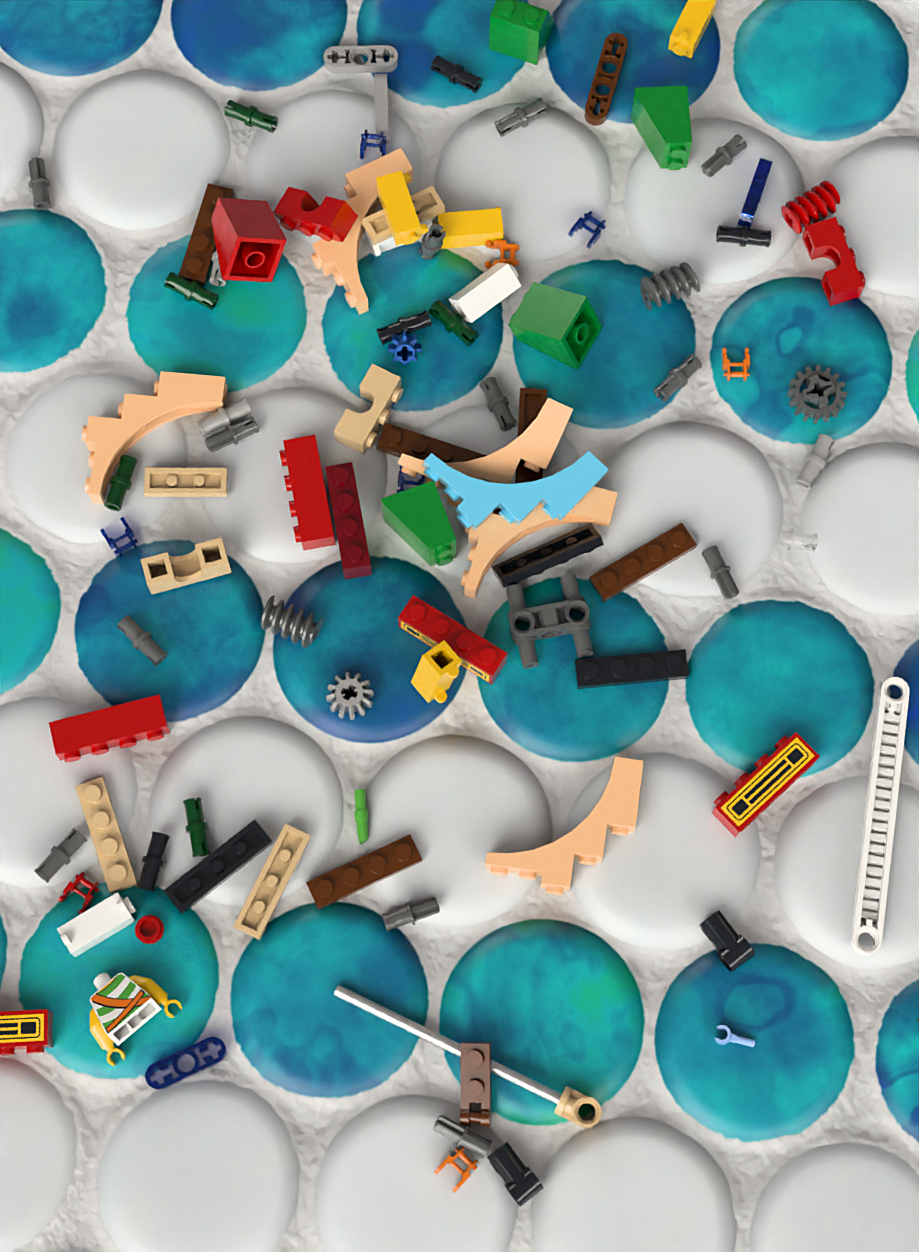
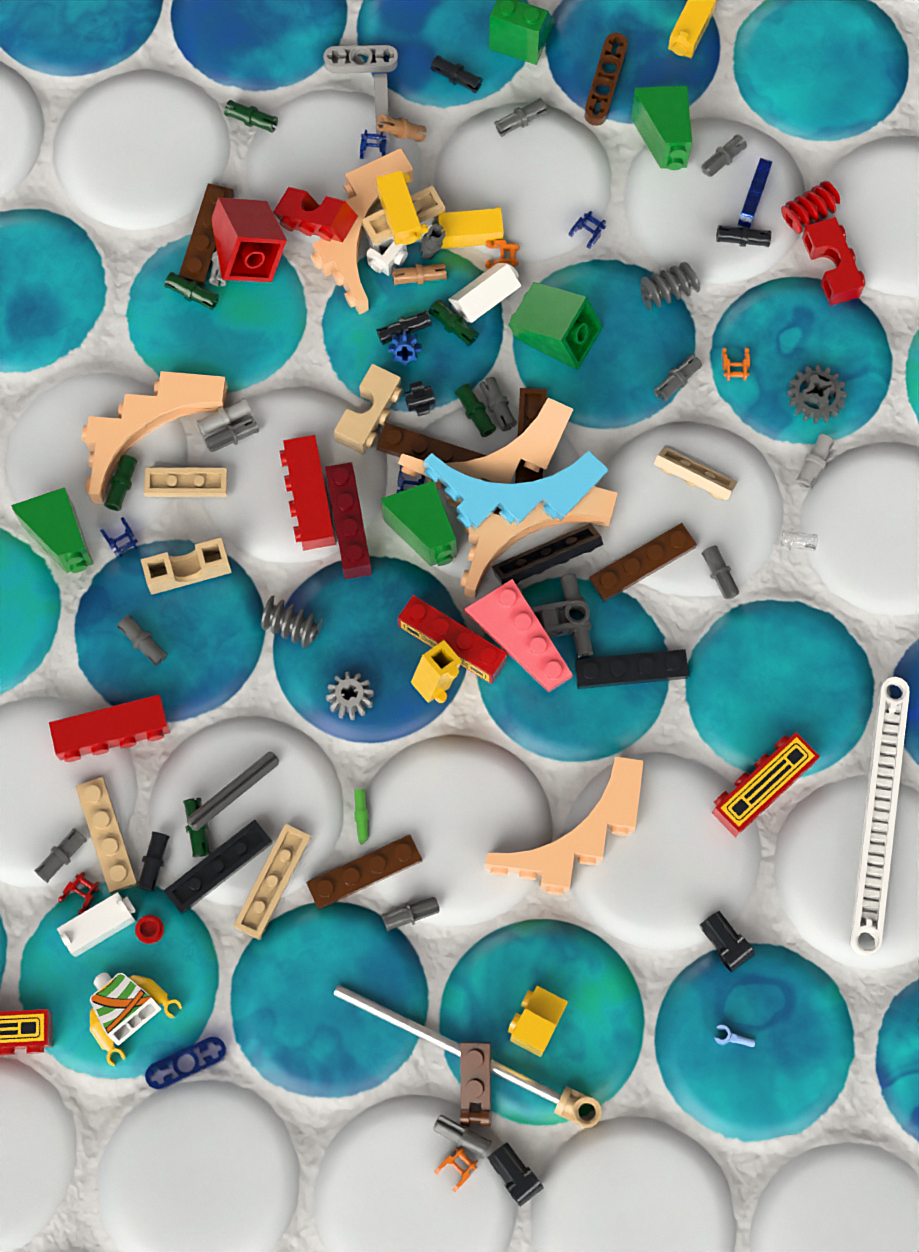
(39, 184): dark grey axle -> none
(56, 528): none -> green slope
(232, 791): none -> dark grey axle
(392, 257): none -> white bracket
(401, 128): none -> medium nougat pin
(419, 274): none -> medium nougat pin
(419, 398): none -> black gear
(475, 410): none -> dark green pin
(517, 630): none -> coral wedge
(538, 1020): none -> yellow brick
(695, 473): none -> tan plate

